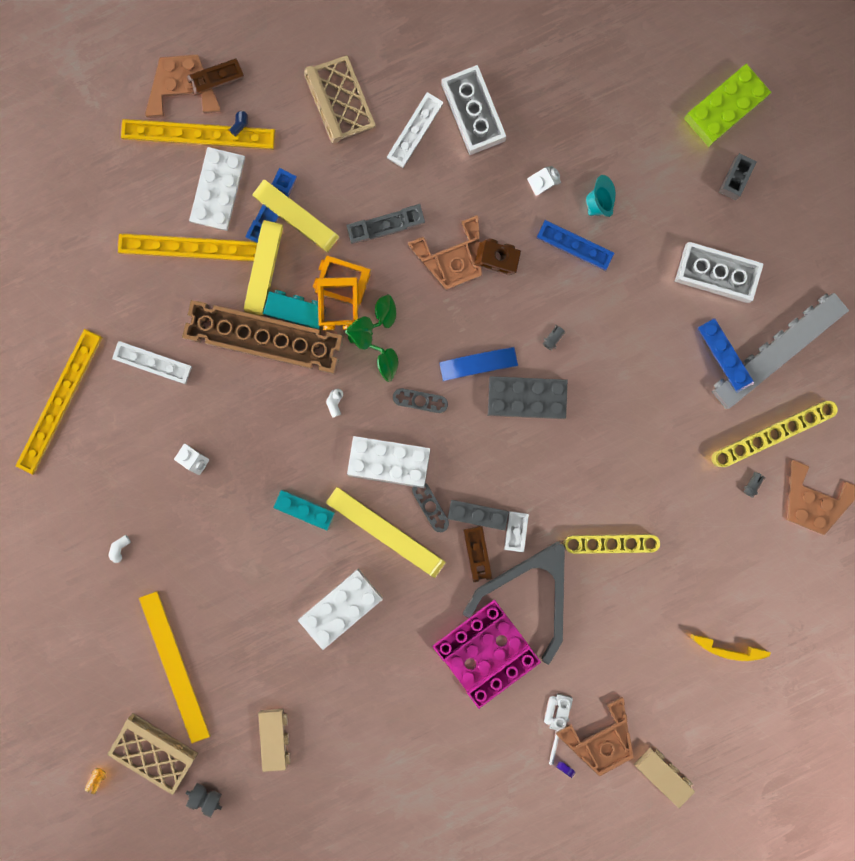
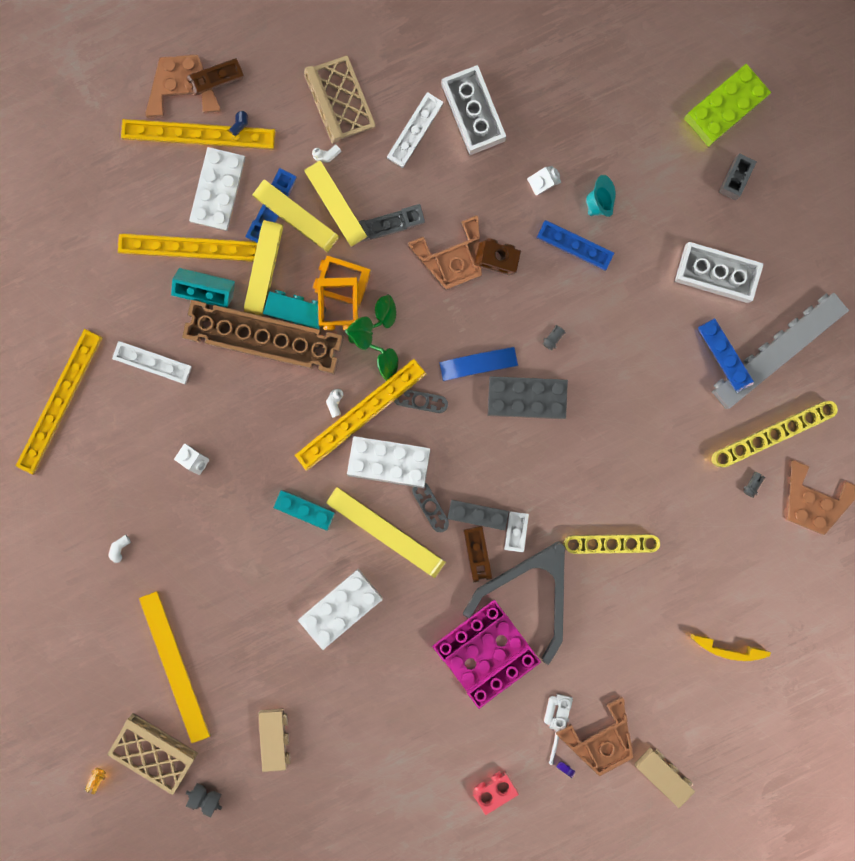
(202, 288): none -> teal brick
(326, 156): none -> white arm
(335, 203): none -> light yellow beam
(360, 414): none -> yellow tile
(498, 797): none -> coral brick

